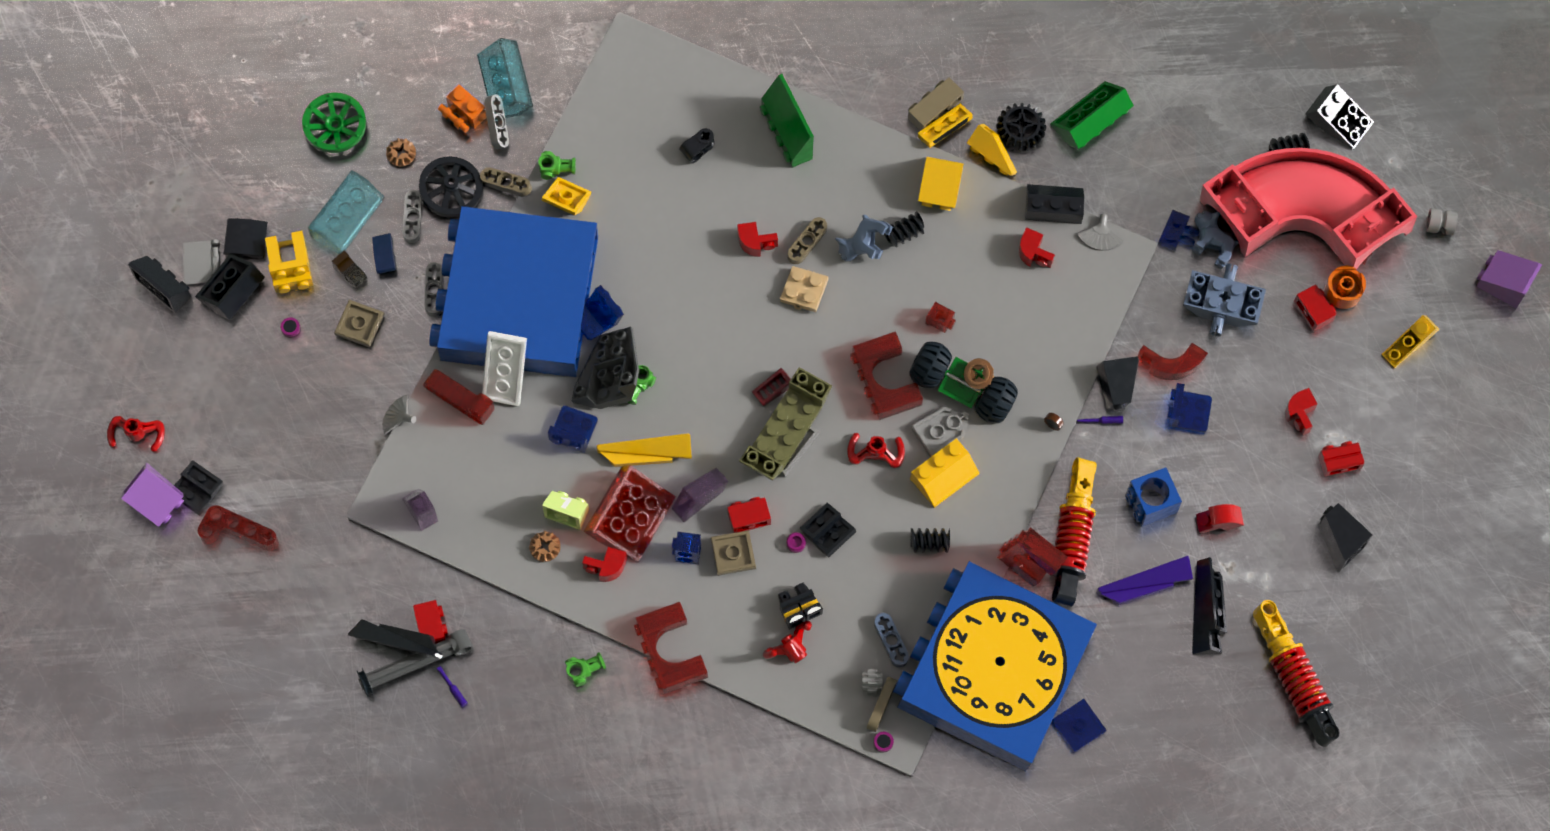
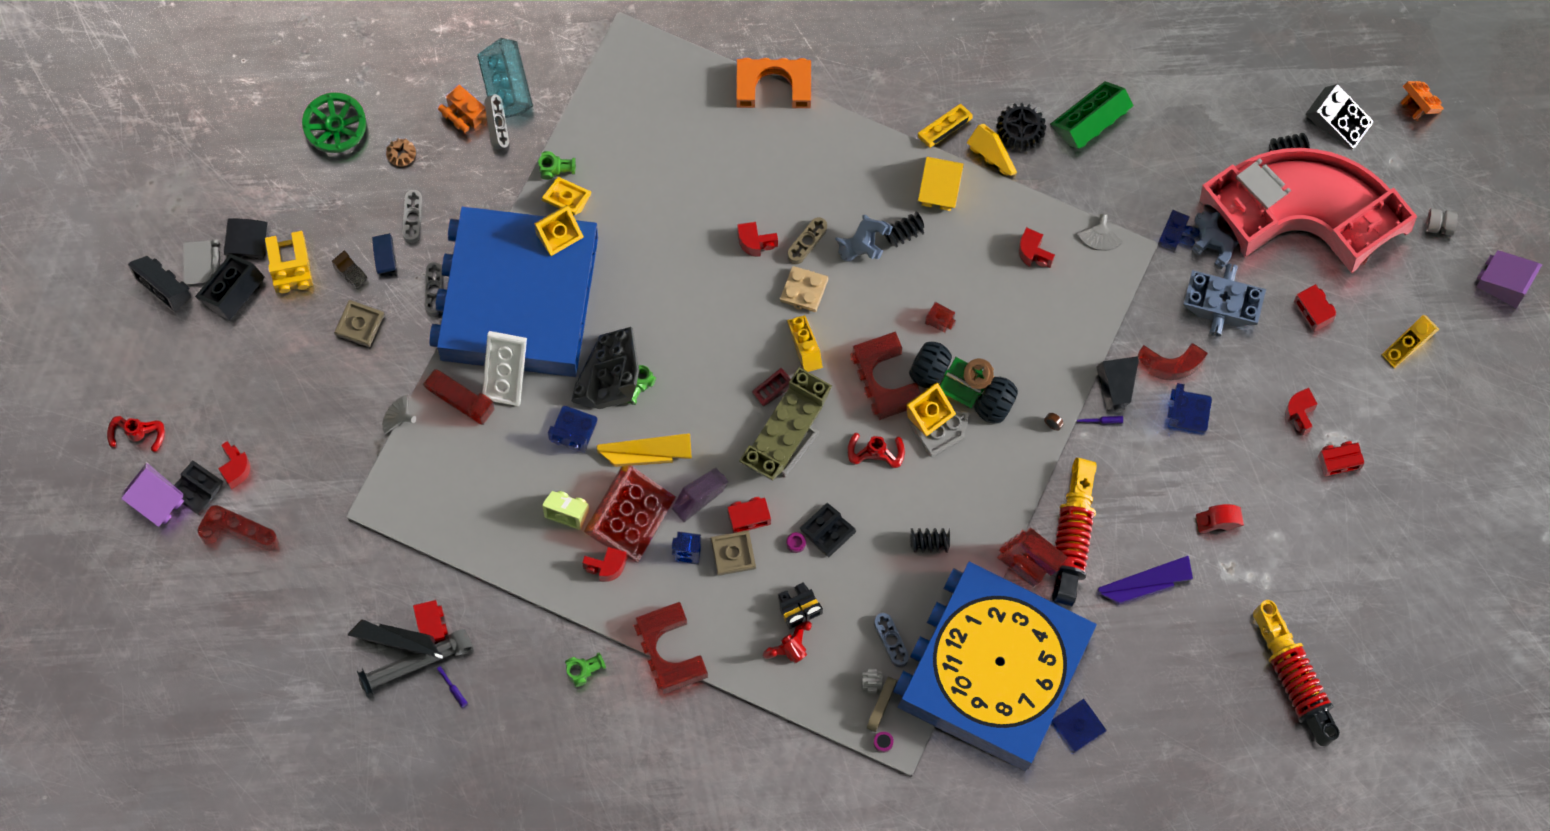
(237, 468): none -> red brick
(290, 327): tile -> none
(345, 212): clear light blue slope -> none
(421, 509): clear purple slope -> none
(450, 189): black wheel -> none
(510, 188): dark tan beam -> none
(542, 554): medium nougat gear -> none
(558, 230): none -> yellow slope
(599, 314): clear blue bracket -> none
(696, 147): black piece -> none
(787, 122): green slope -> none
(795, 71): none -> orange arch
(805, 344): none -> yellow slope
(930, 409): none -> yellow slope
(935, 103): dark tan brick -> none
(944, 473): yellow slope -> none
(1054, 204): black slope -> none
(1160, 482): blue brick -> none
(1208, 610): black wedge -> none
(1263, 184): none -> light grey piece
(1343, 535): black slope -> none
(1345, 287): orange brick -> none
(1420, 93): none -> orange plate

